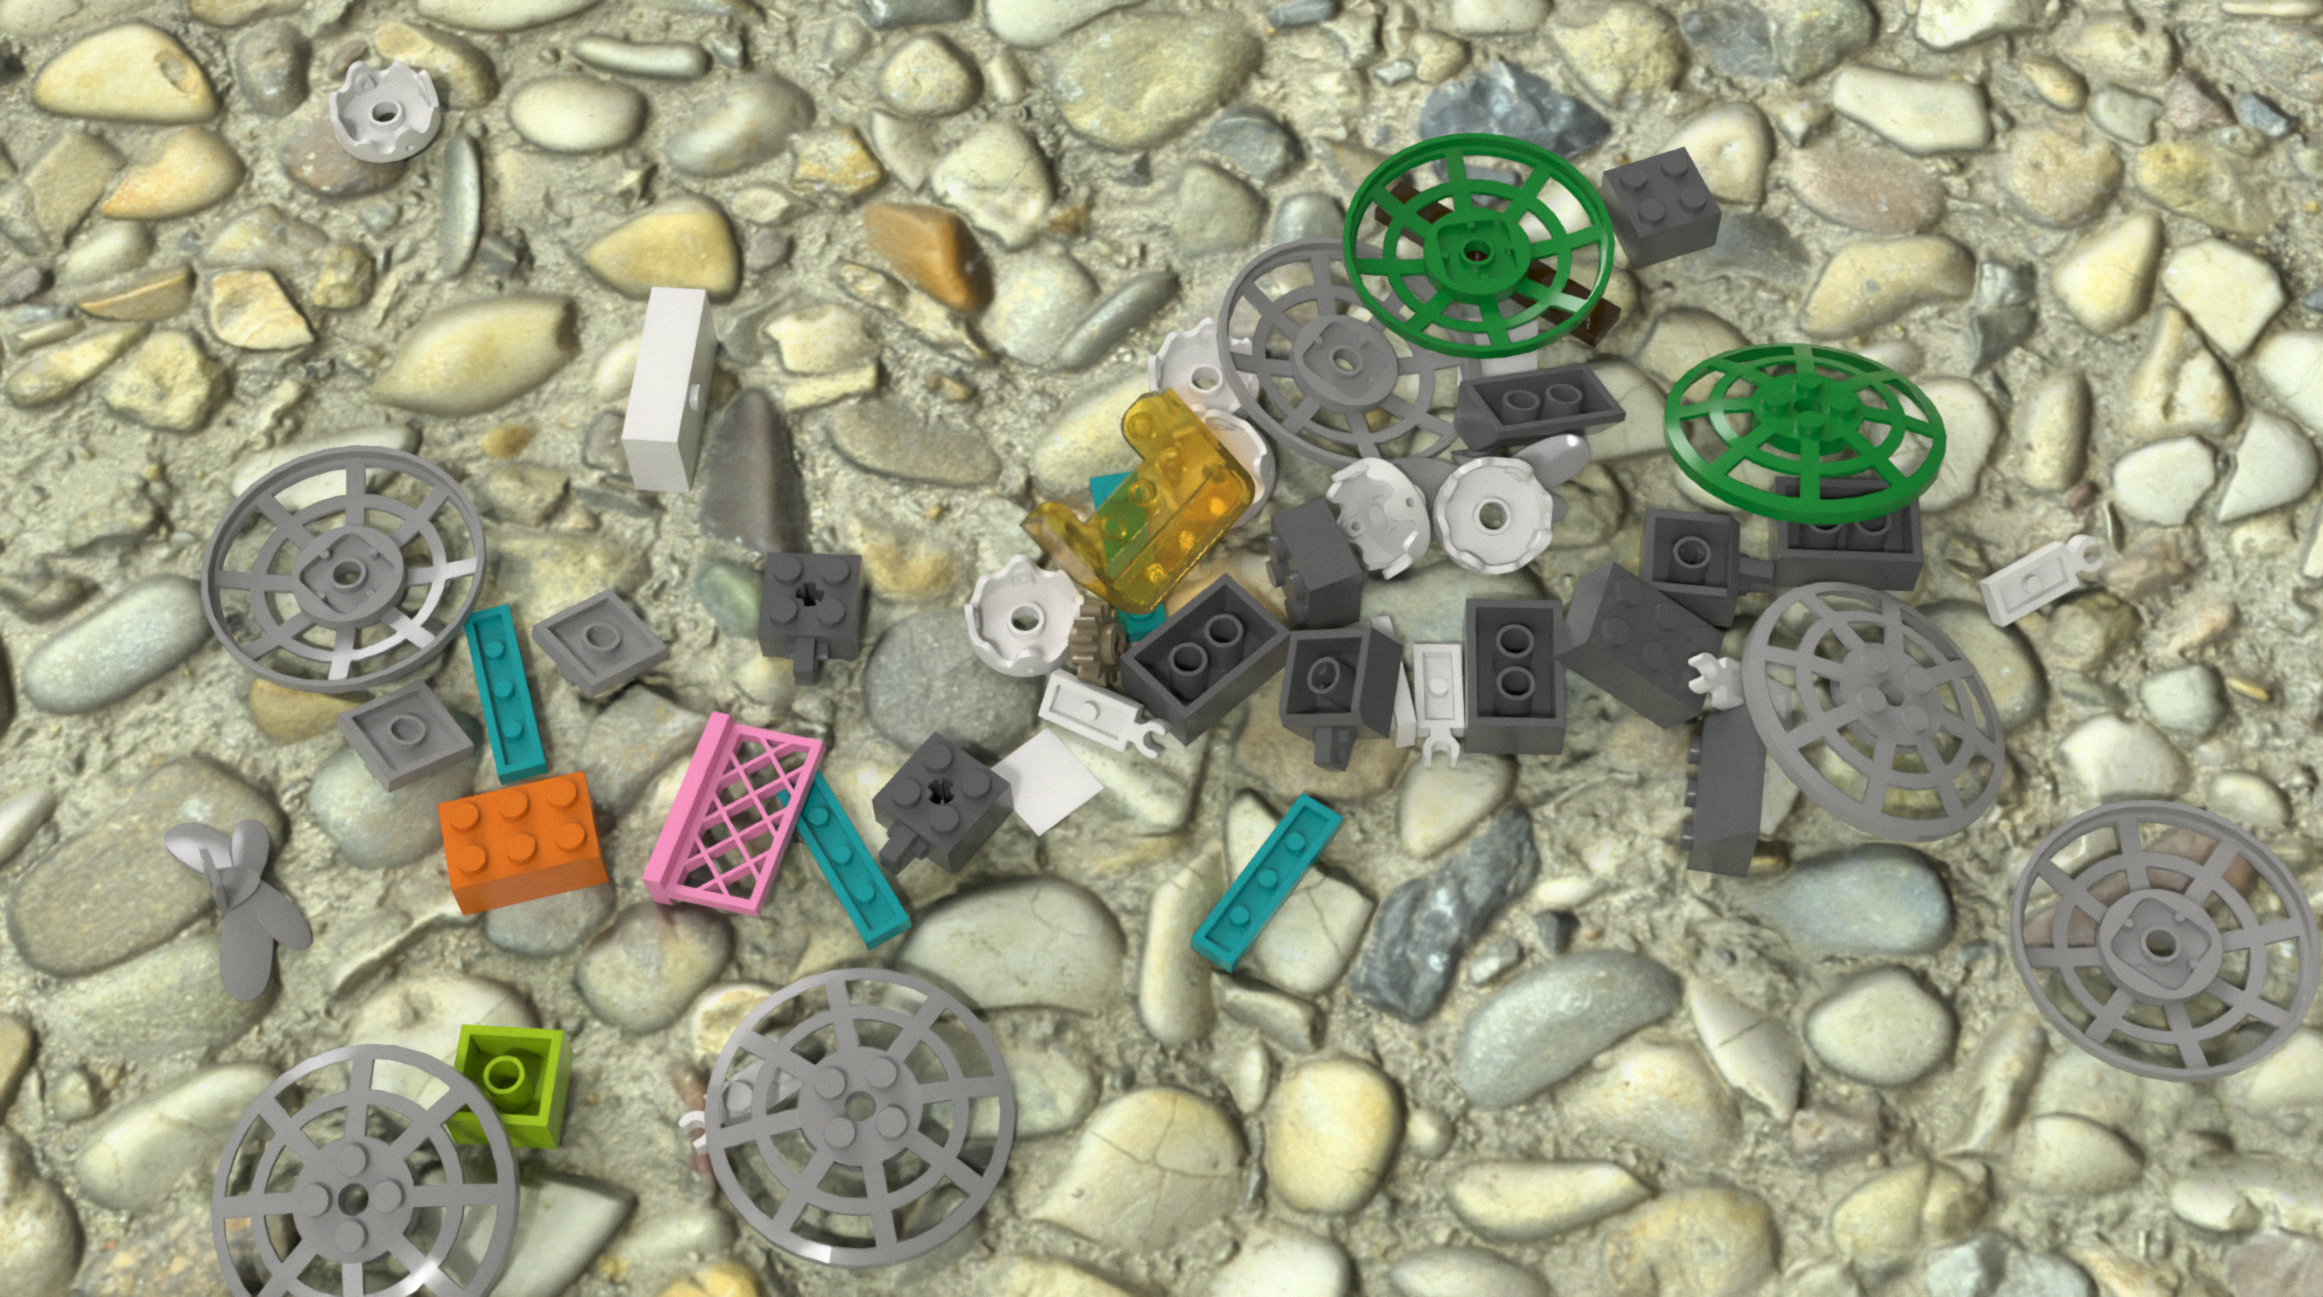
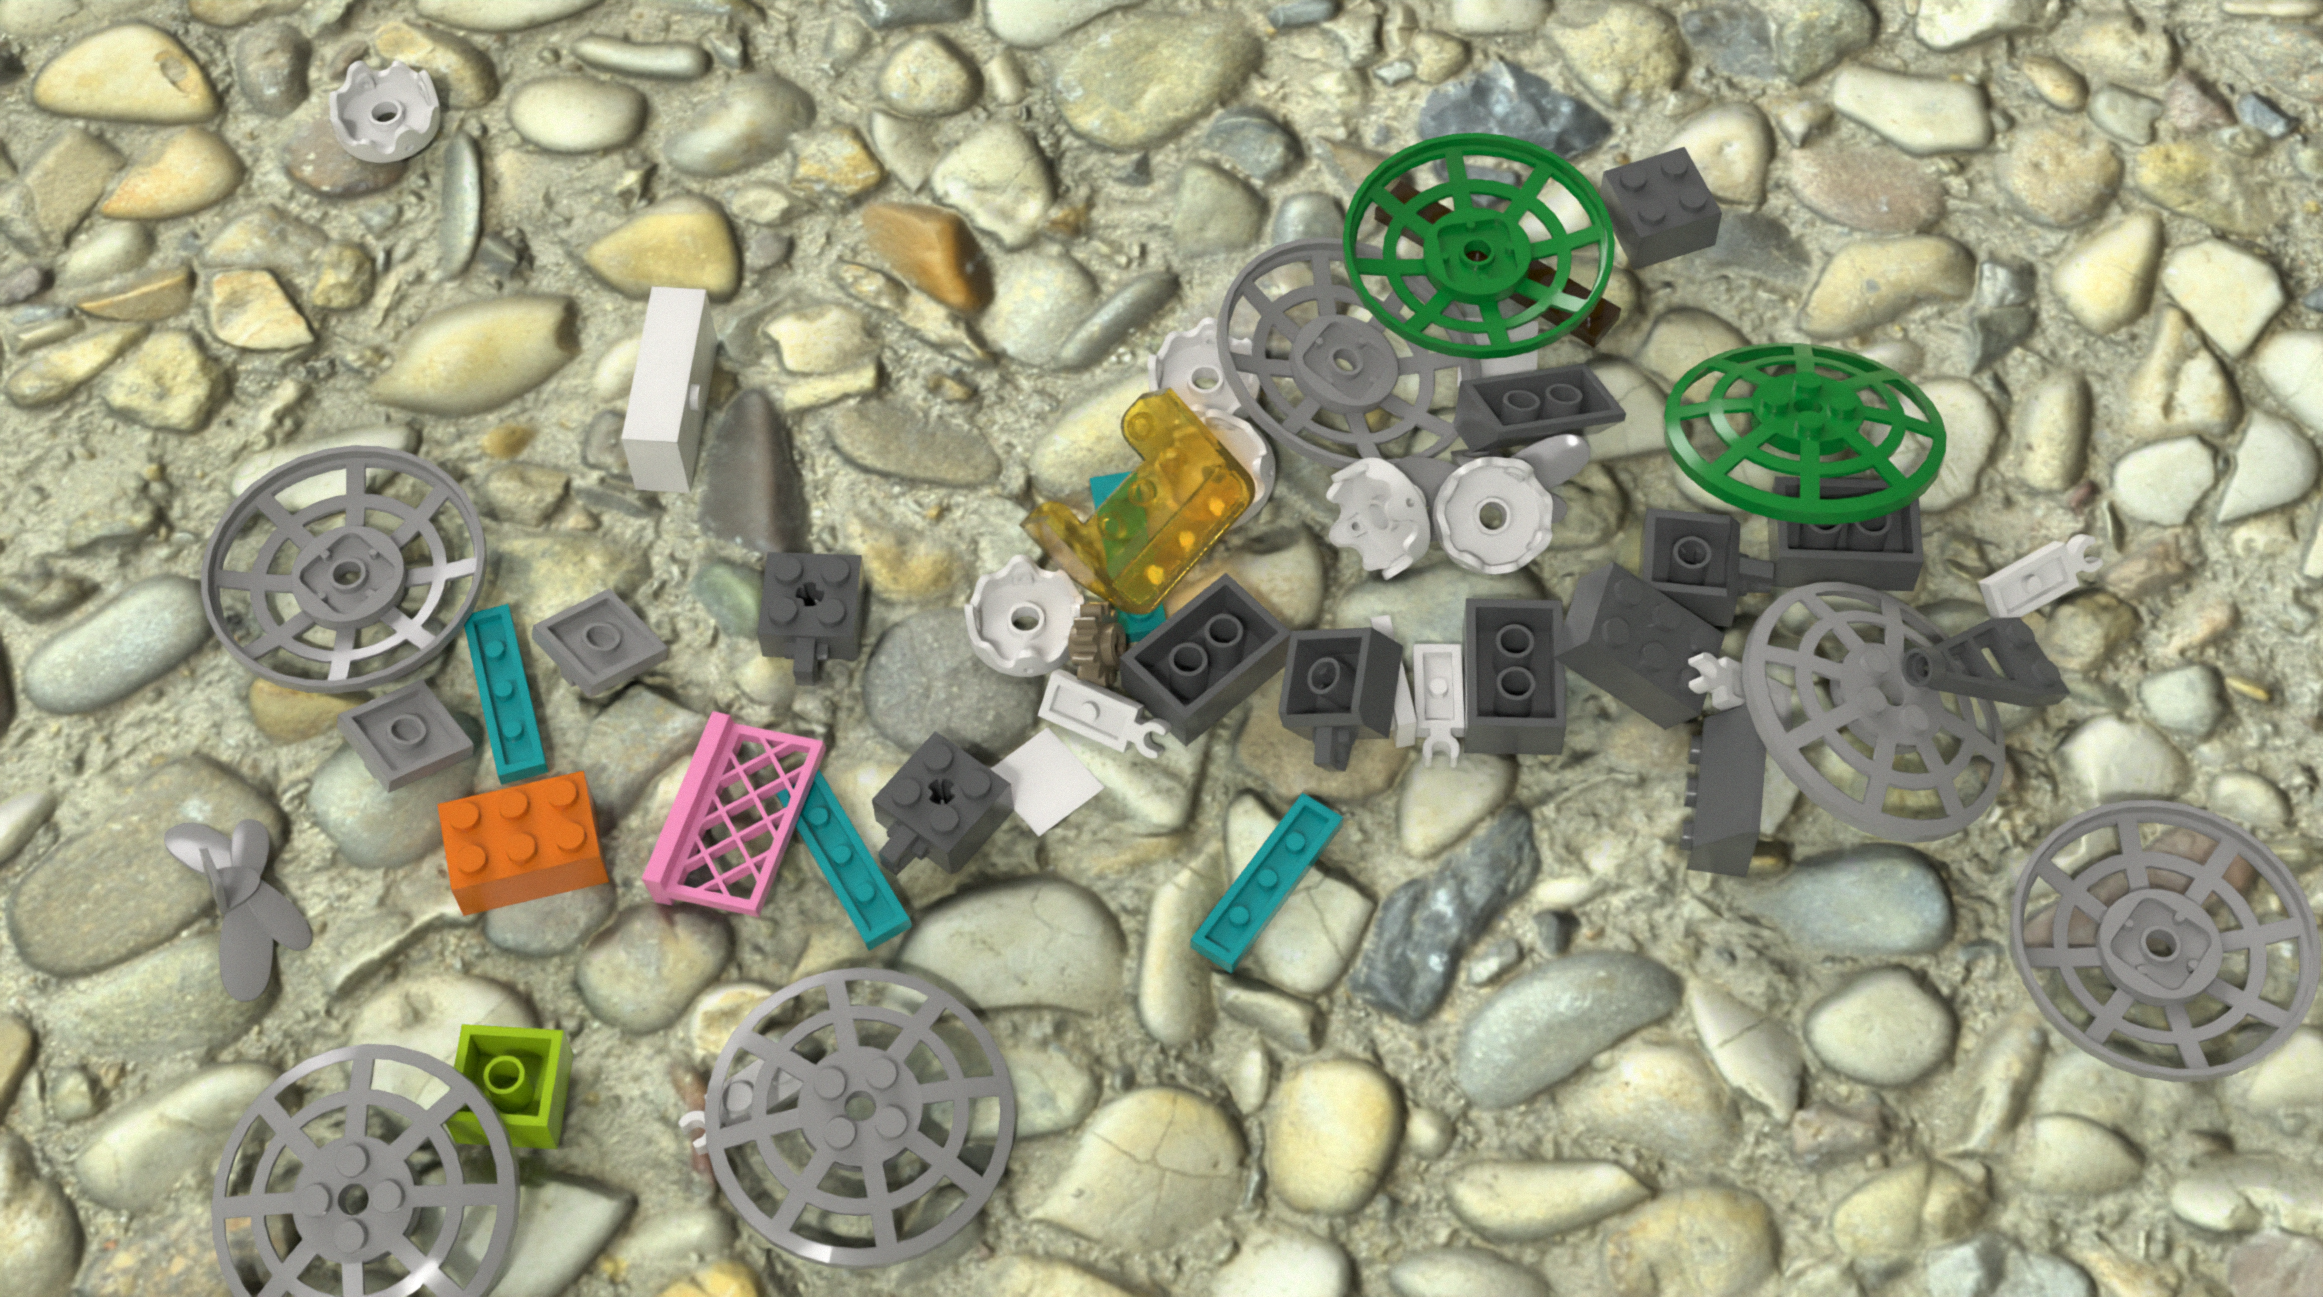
(1314, 568): dark grey brick -> none
(2012, 642): none -> dark grey plate

